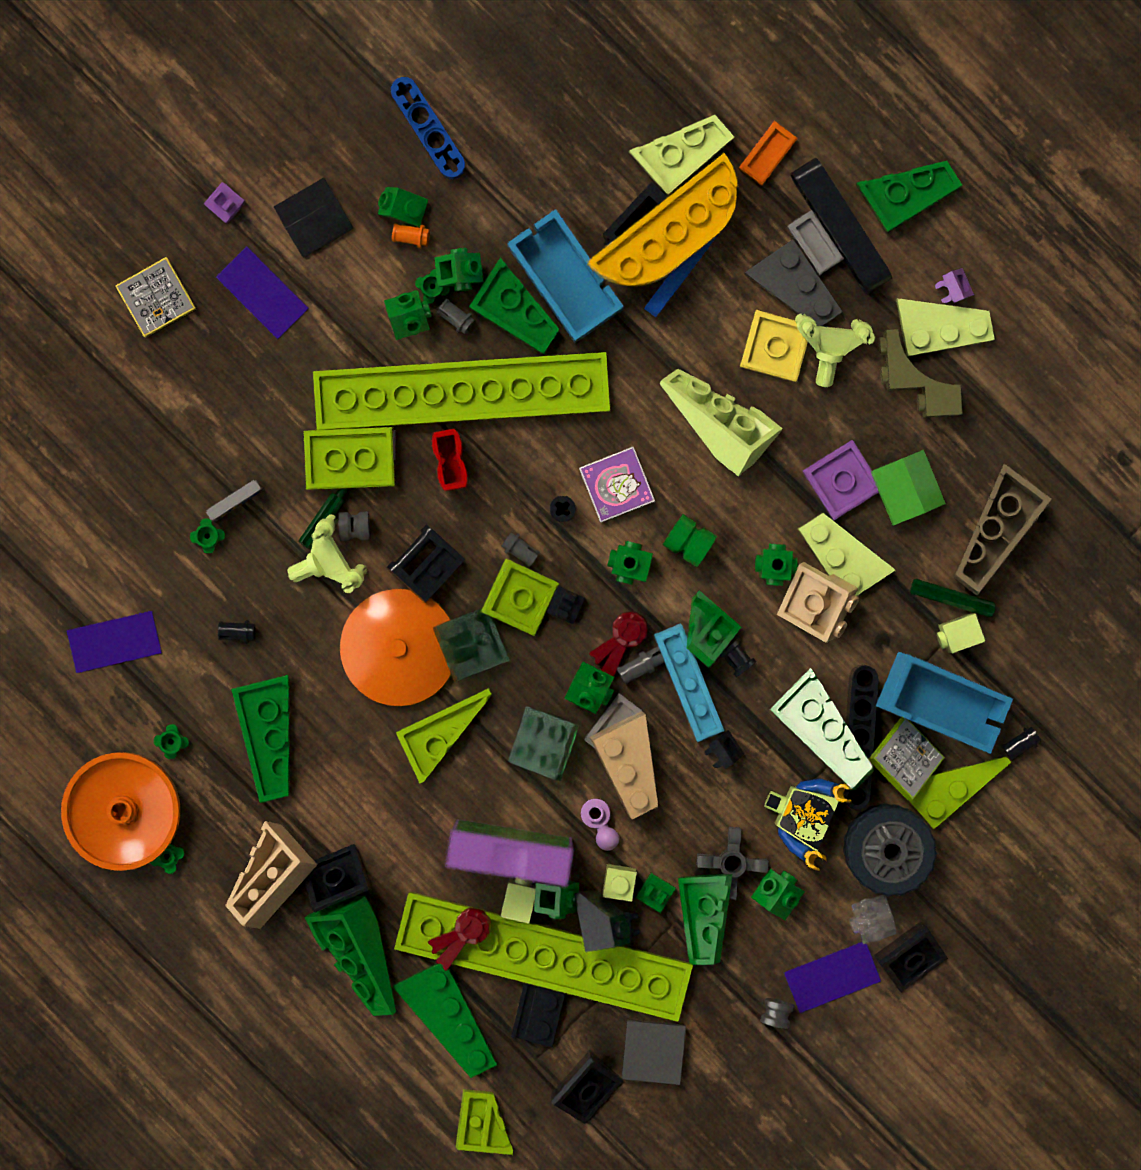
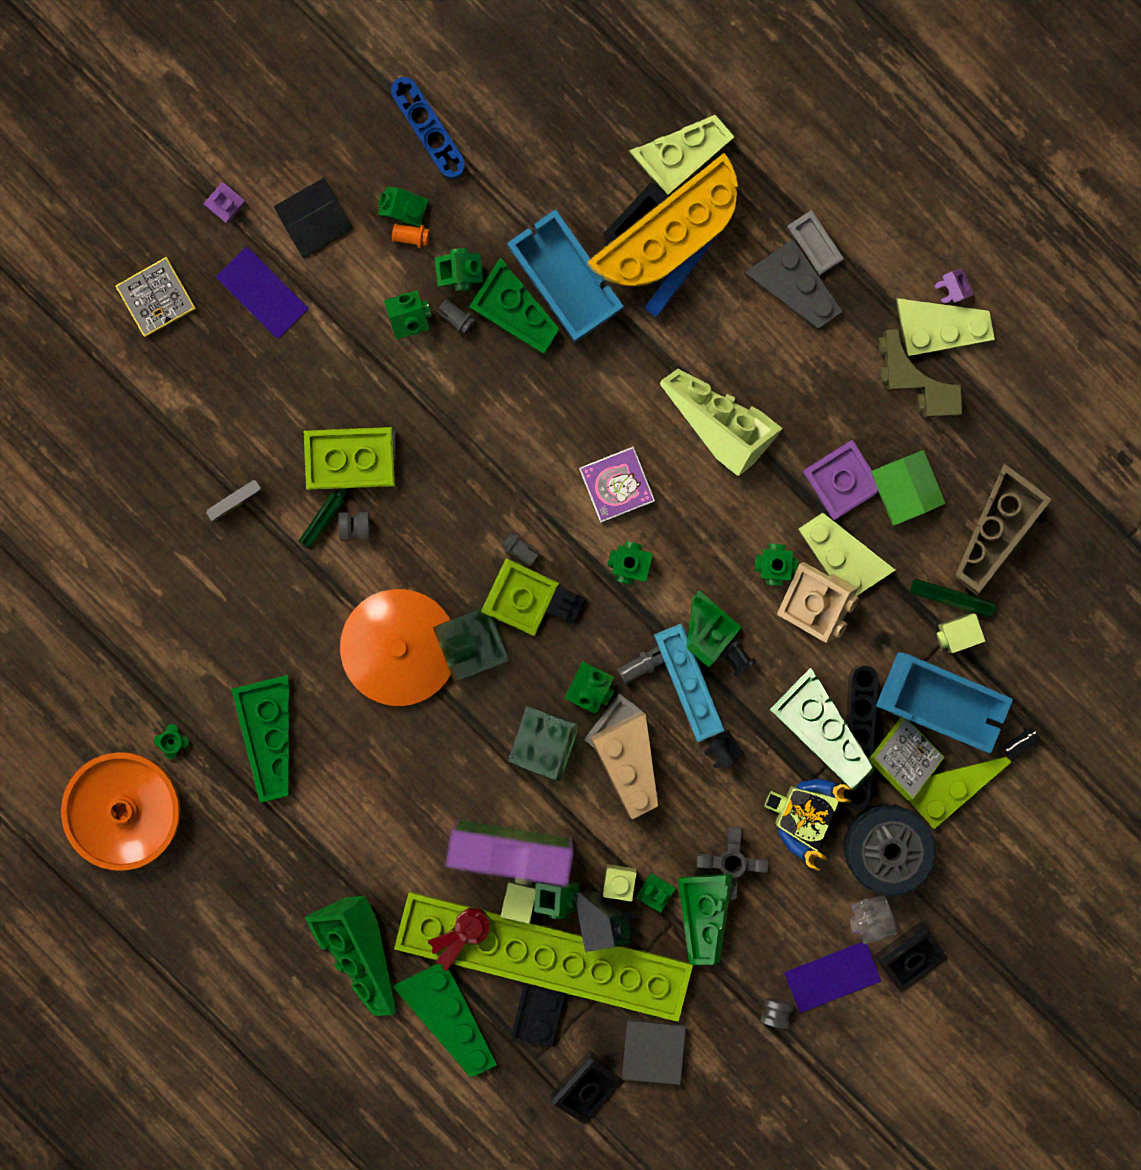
(114, 641): dark purple sticker -> none
(169, 864): green plate -> none
(199, 535): green plate -> none
(237, 631): black pin -> none
(270, 877): tan wedge -> none
(327, 559): yellowish green axle -> none
(337, 878): black slope -> none
(424, 284): green plate -> none
(432, 737): lime wing -> none
(433, 569): black plate -> none
(449, 451): red brick -> none
(461, 391): lime plate -> none
(481, 1124): lime wing -> none
(553, 509): black bush -> none
(607, 837): lavender plate -> none
(628, 631): dark red piece -> none
(689, 540): green wheel -> none
(768, 153): orange tile -> none
(774, 347): light yellow tile -> none
(778, 893): green brick -> none
(832, 344): yellowish green axle -> none
(841, 225): black beam -> none
(908, 193): green wing -> none

